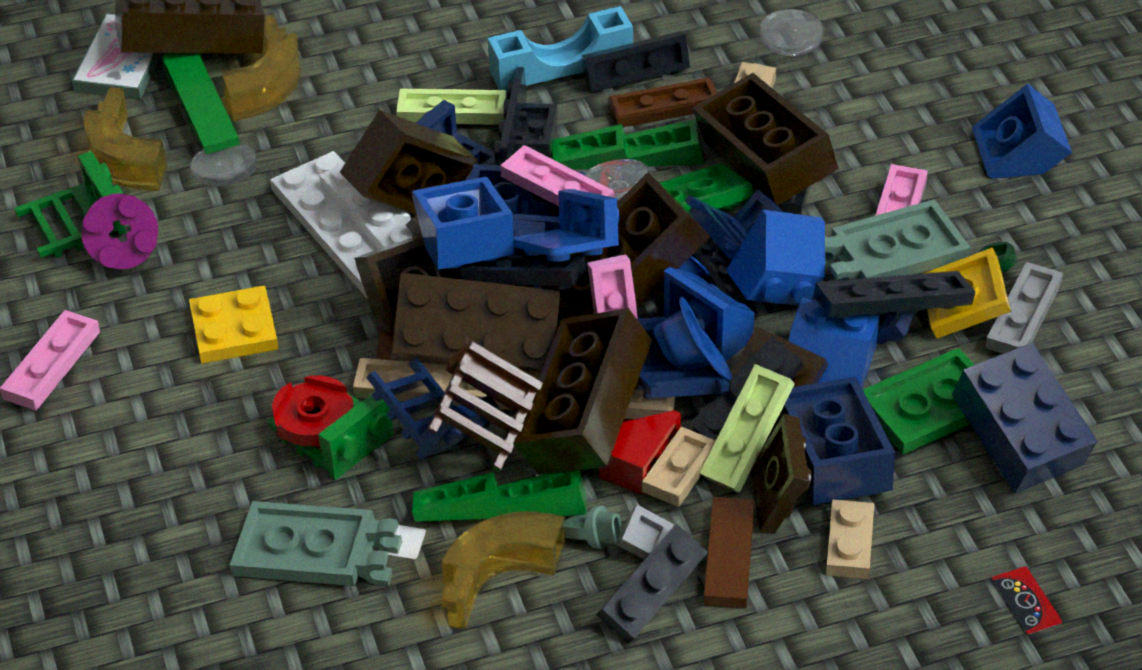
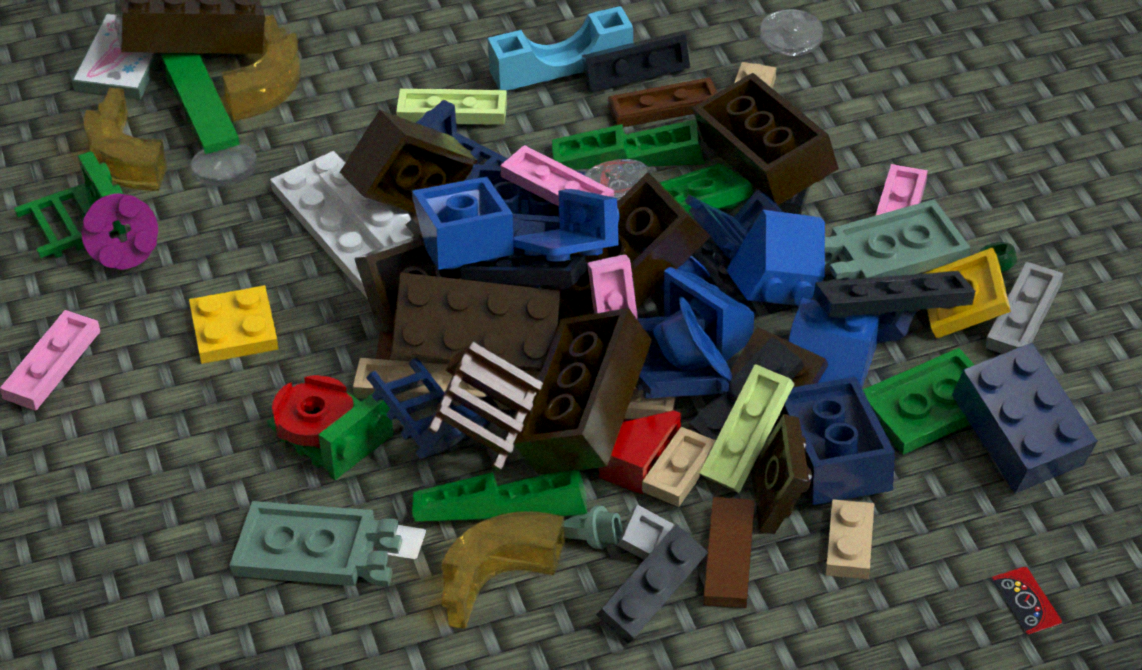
(524, 122): black bracket -> none
(1021, 136): blue slope -> none

